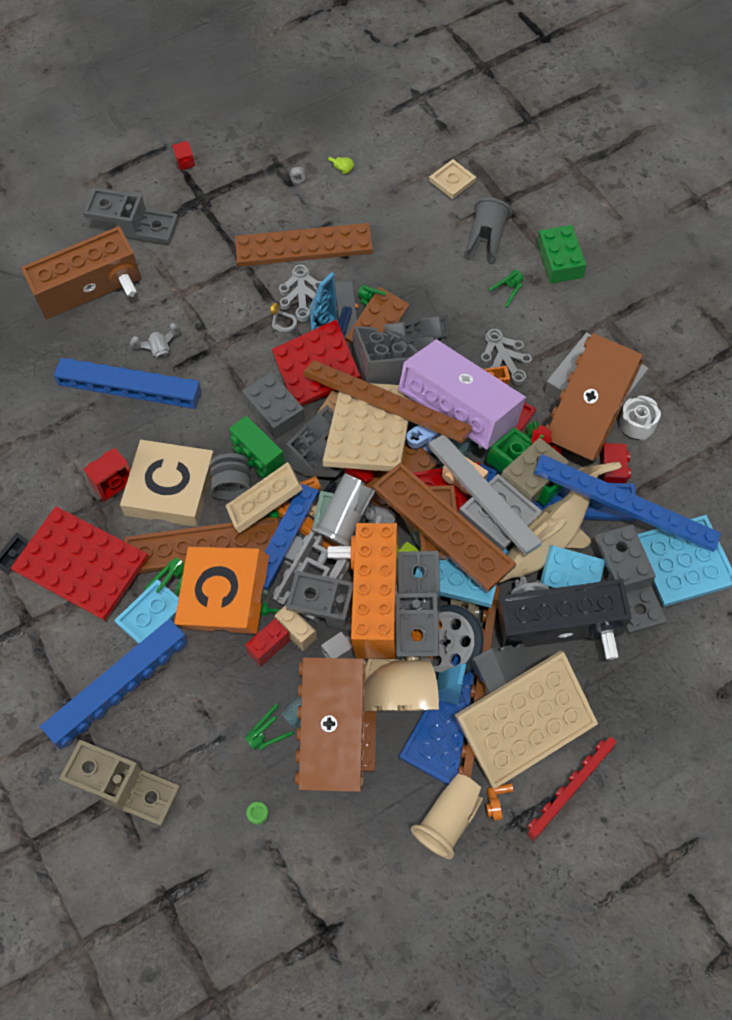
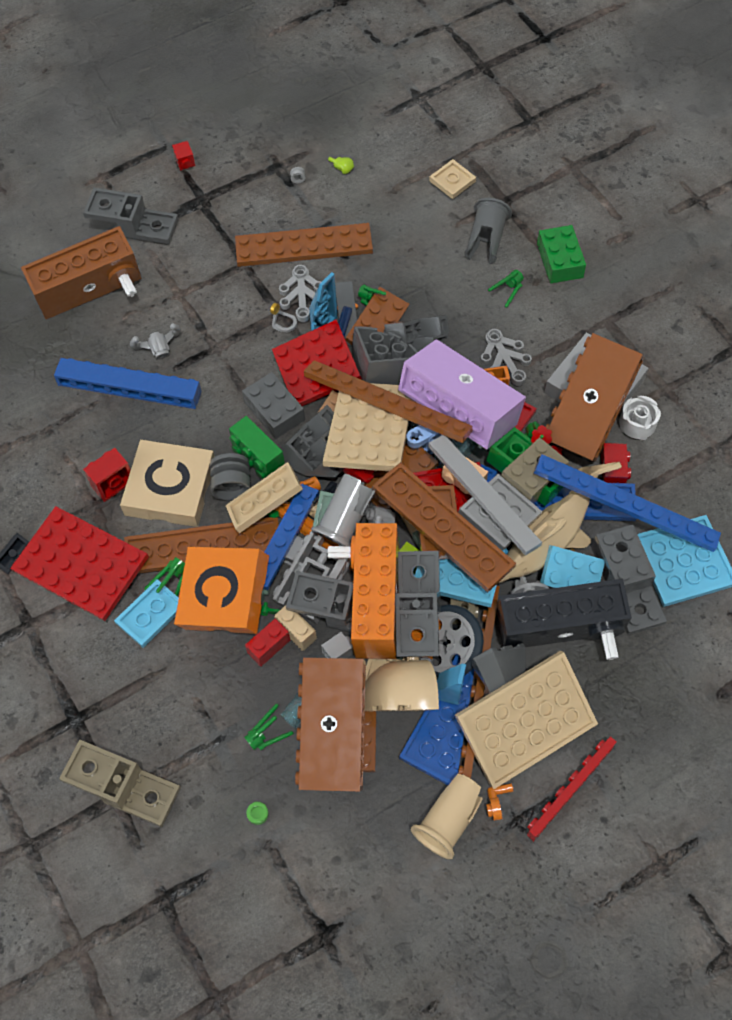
(114, 684): blue brick -> none

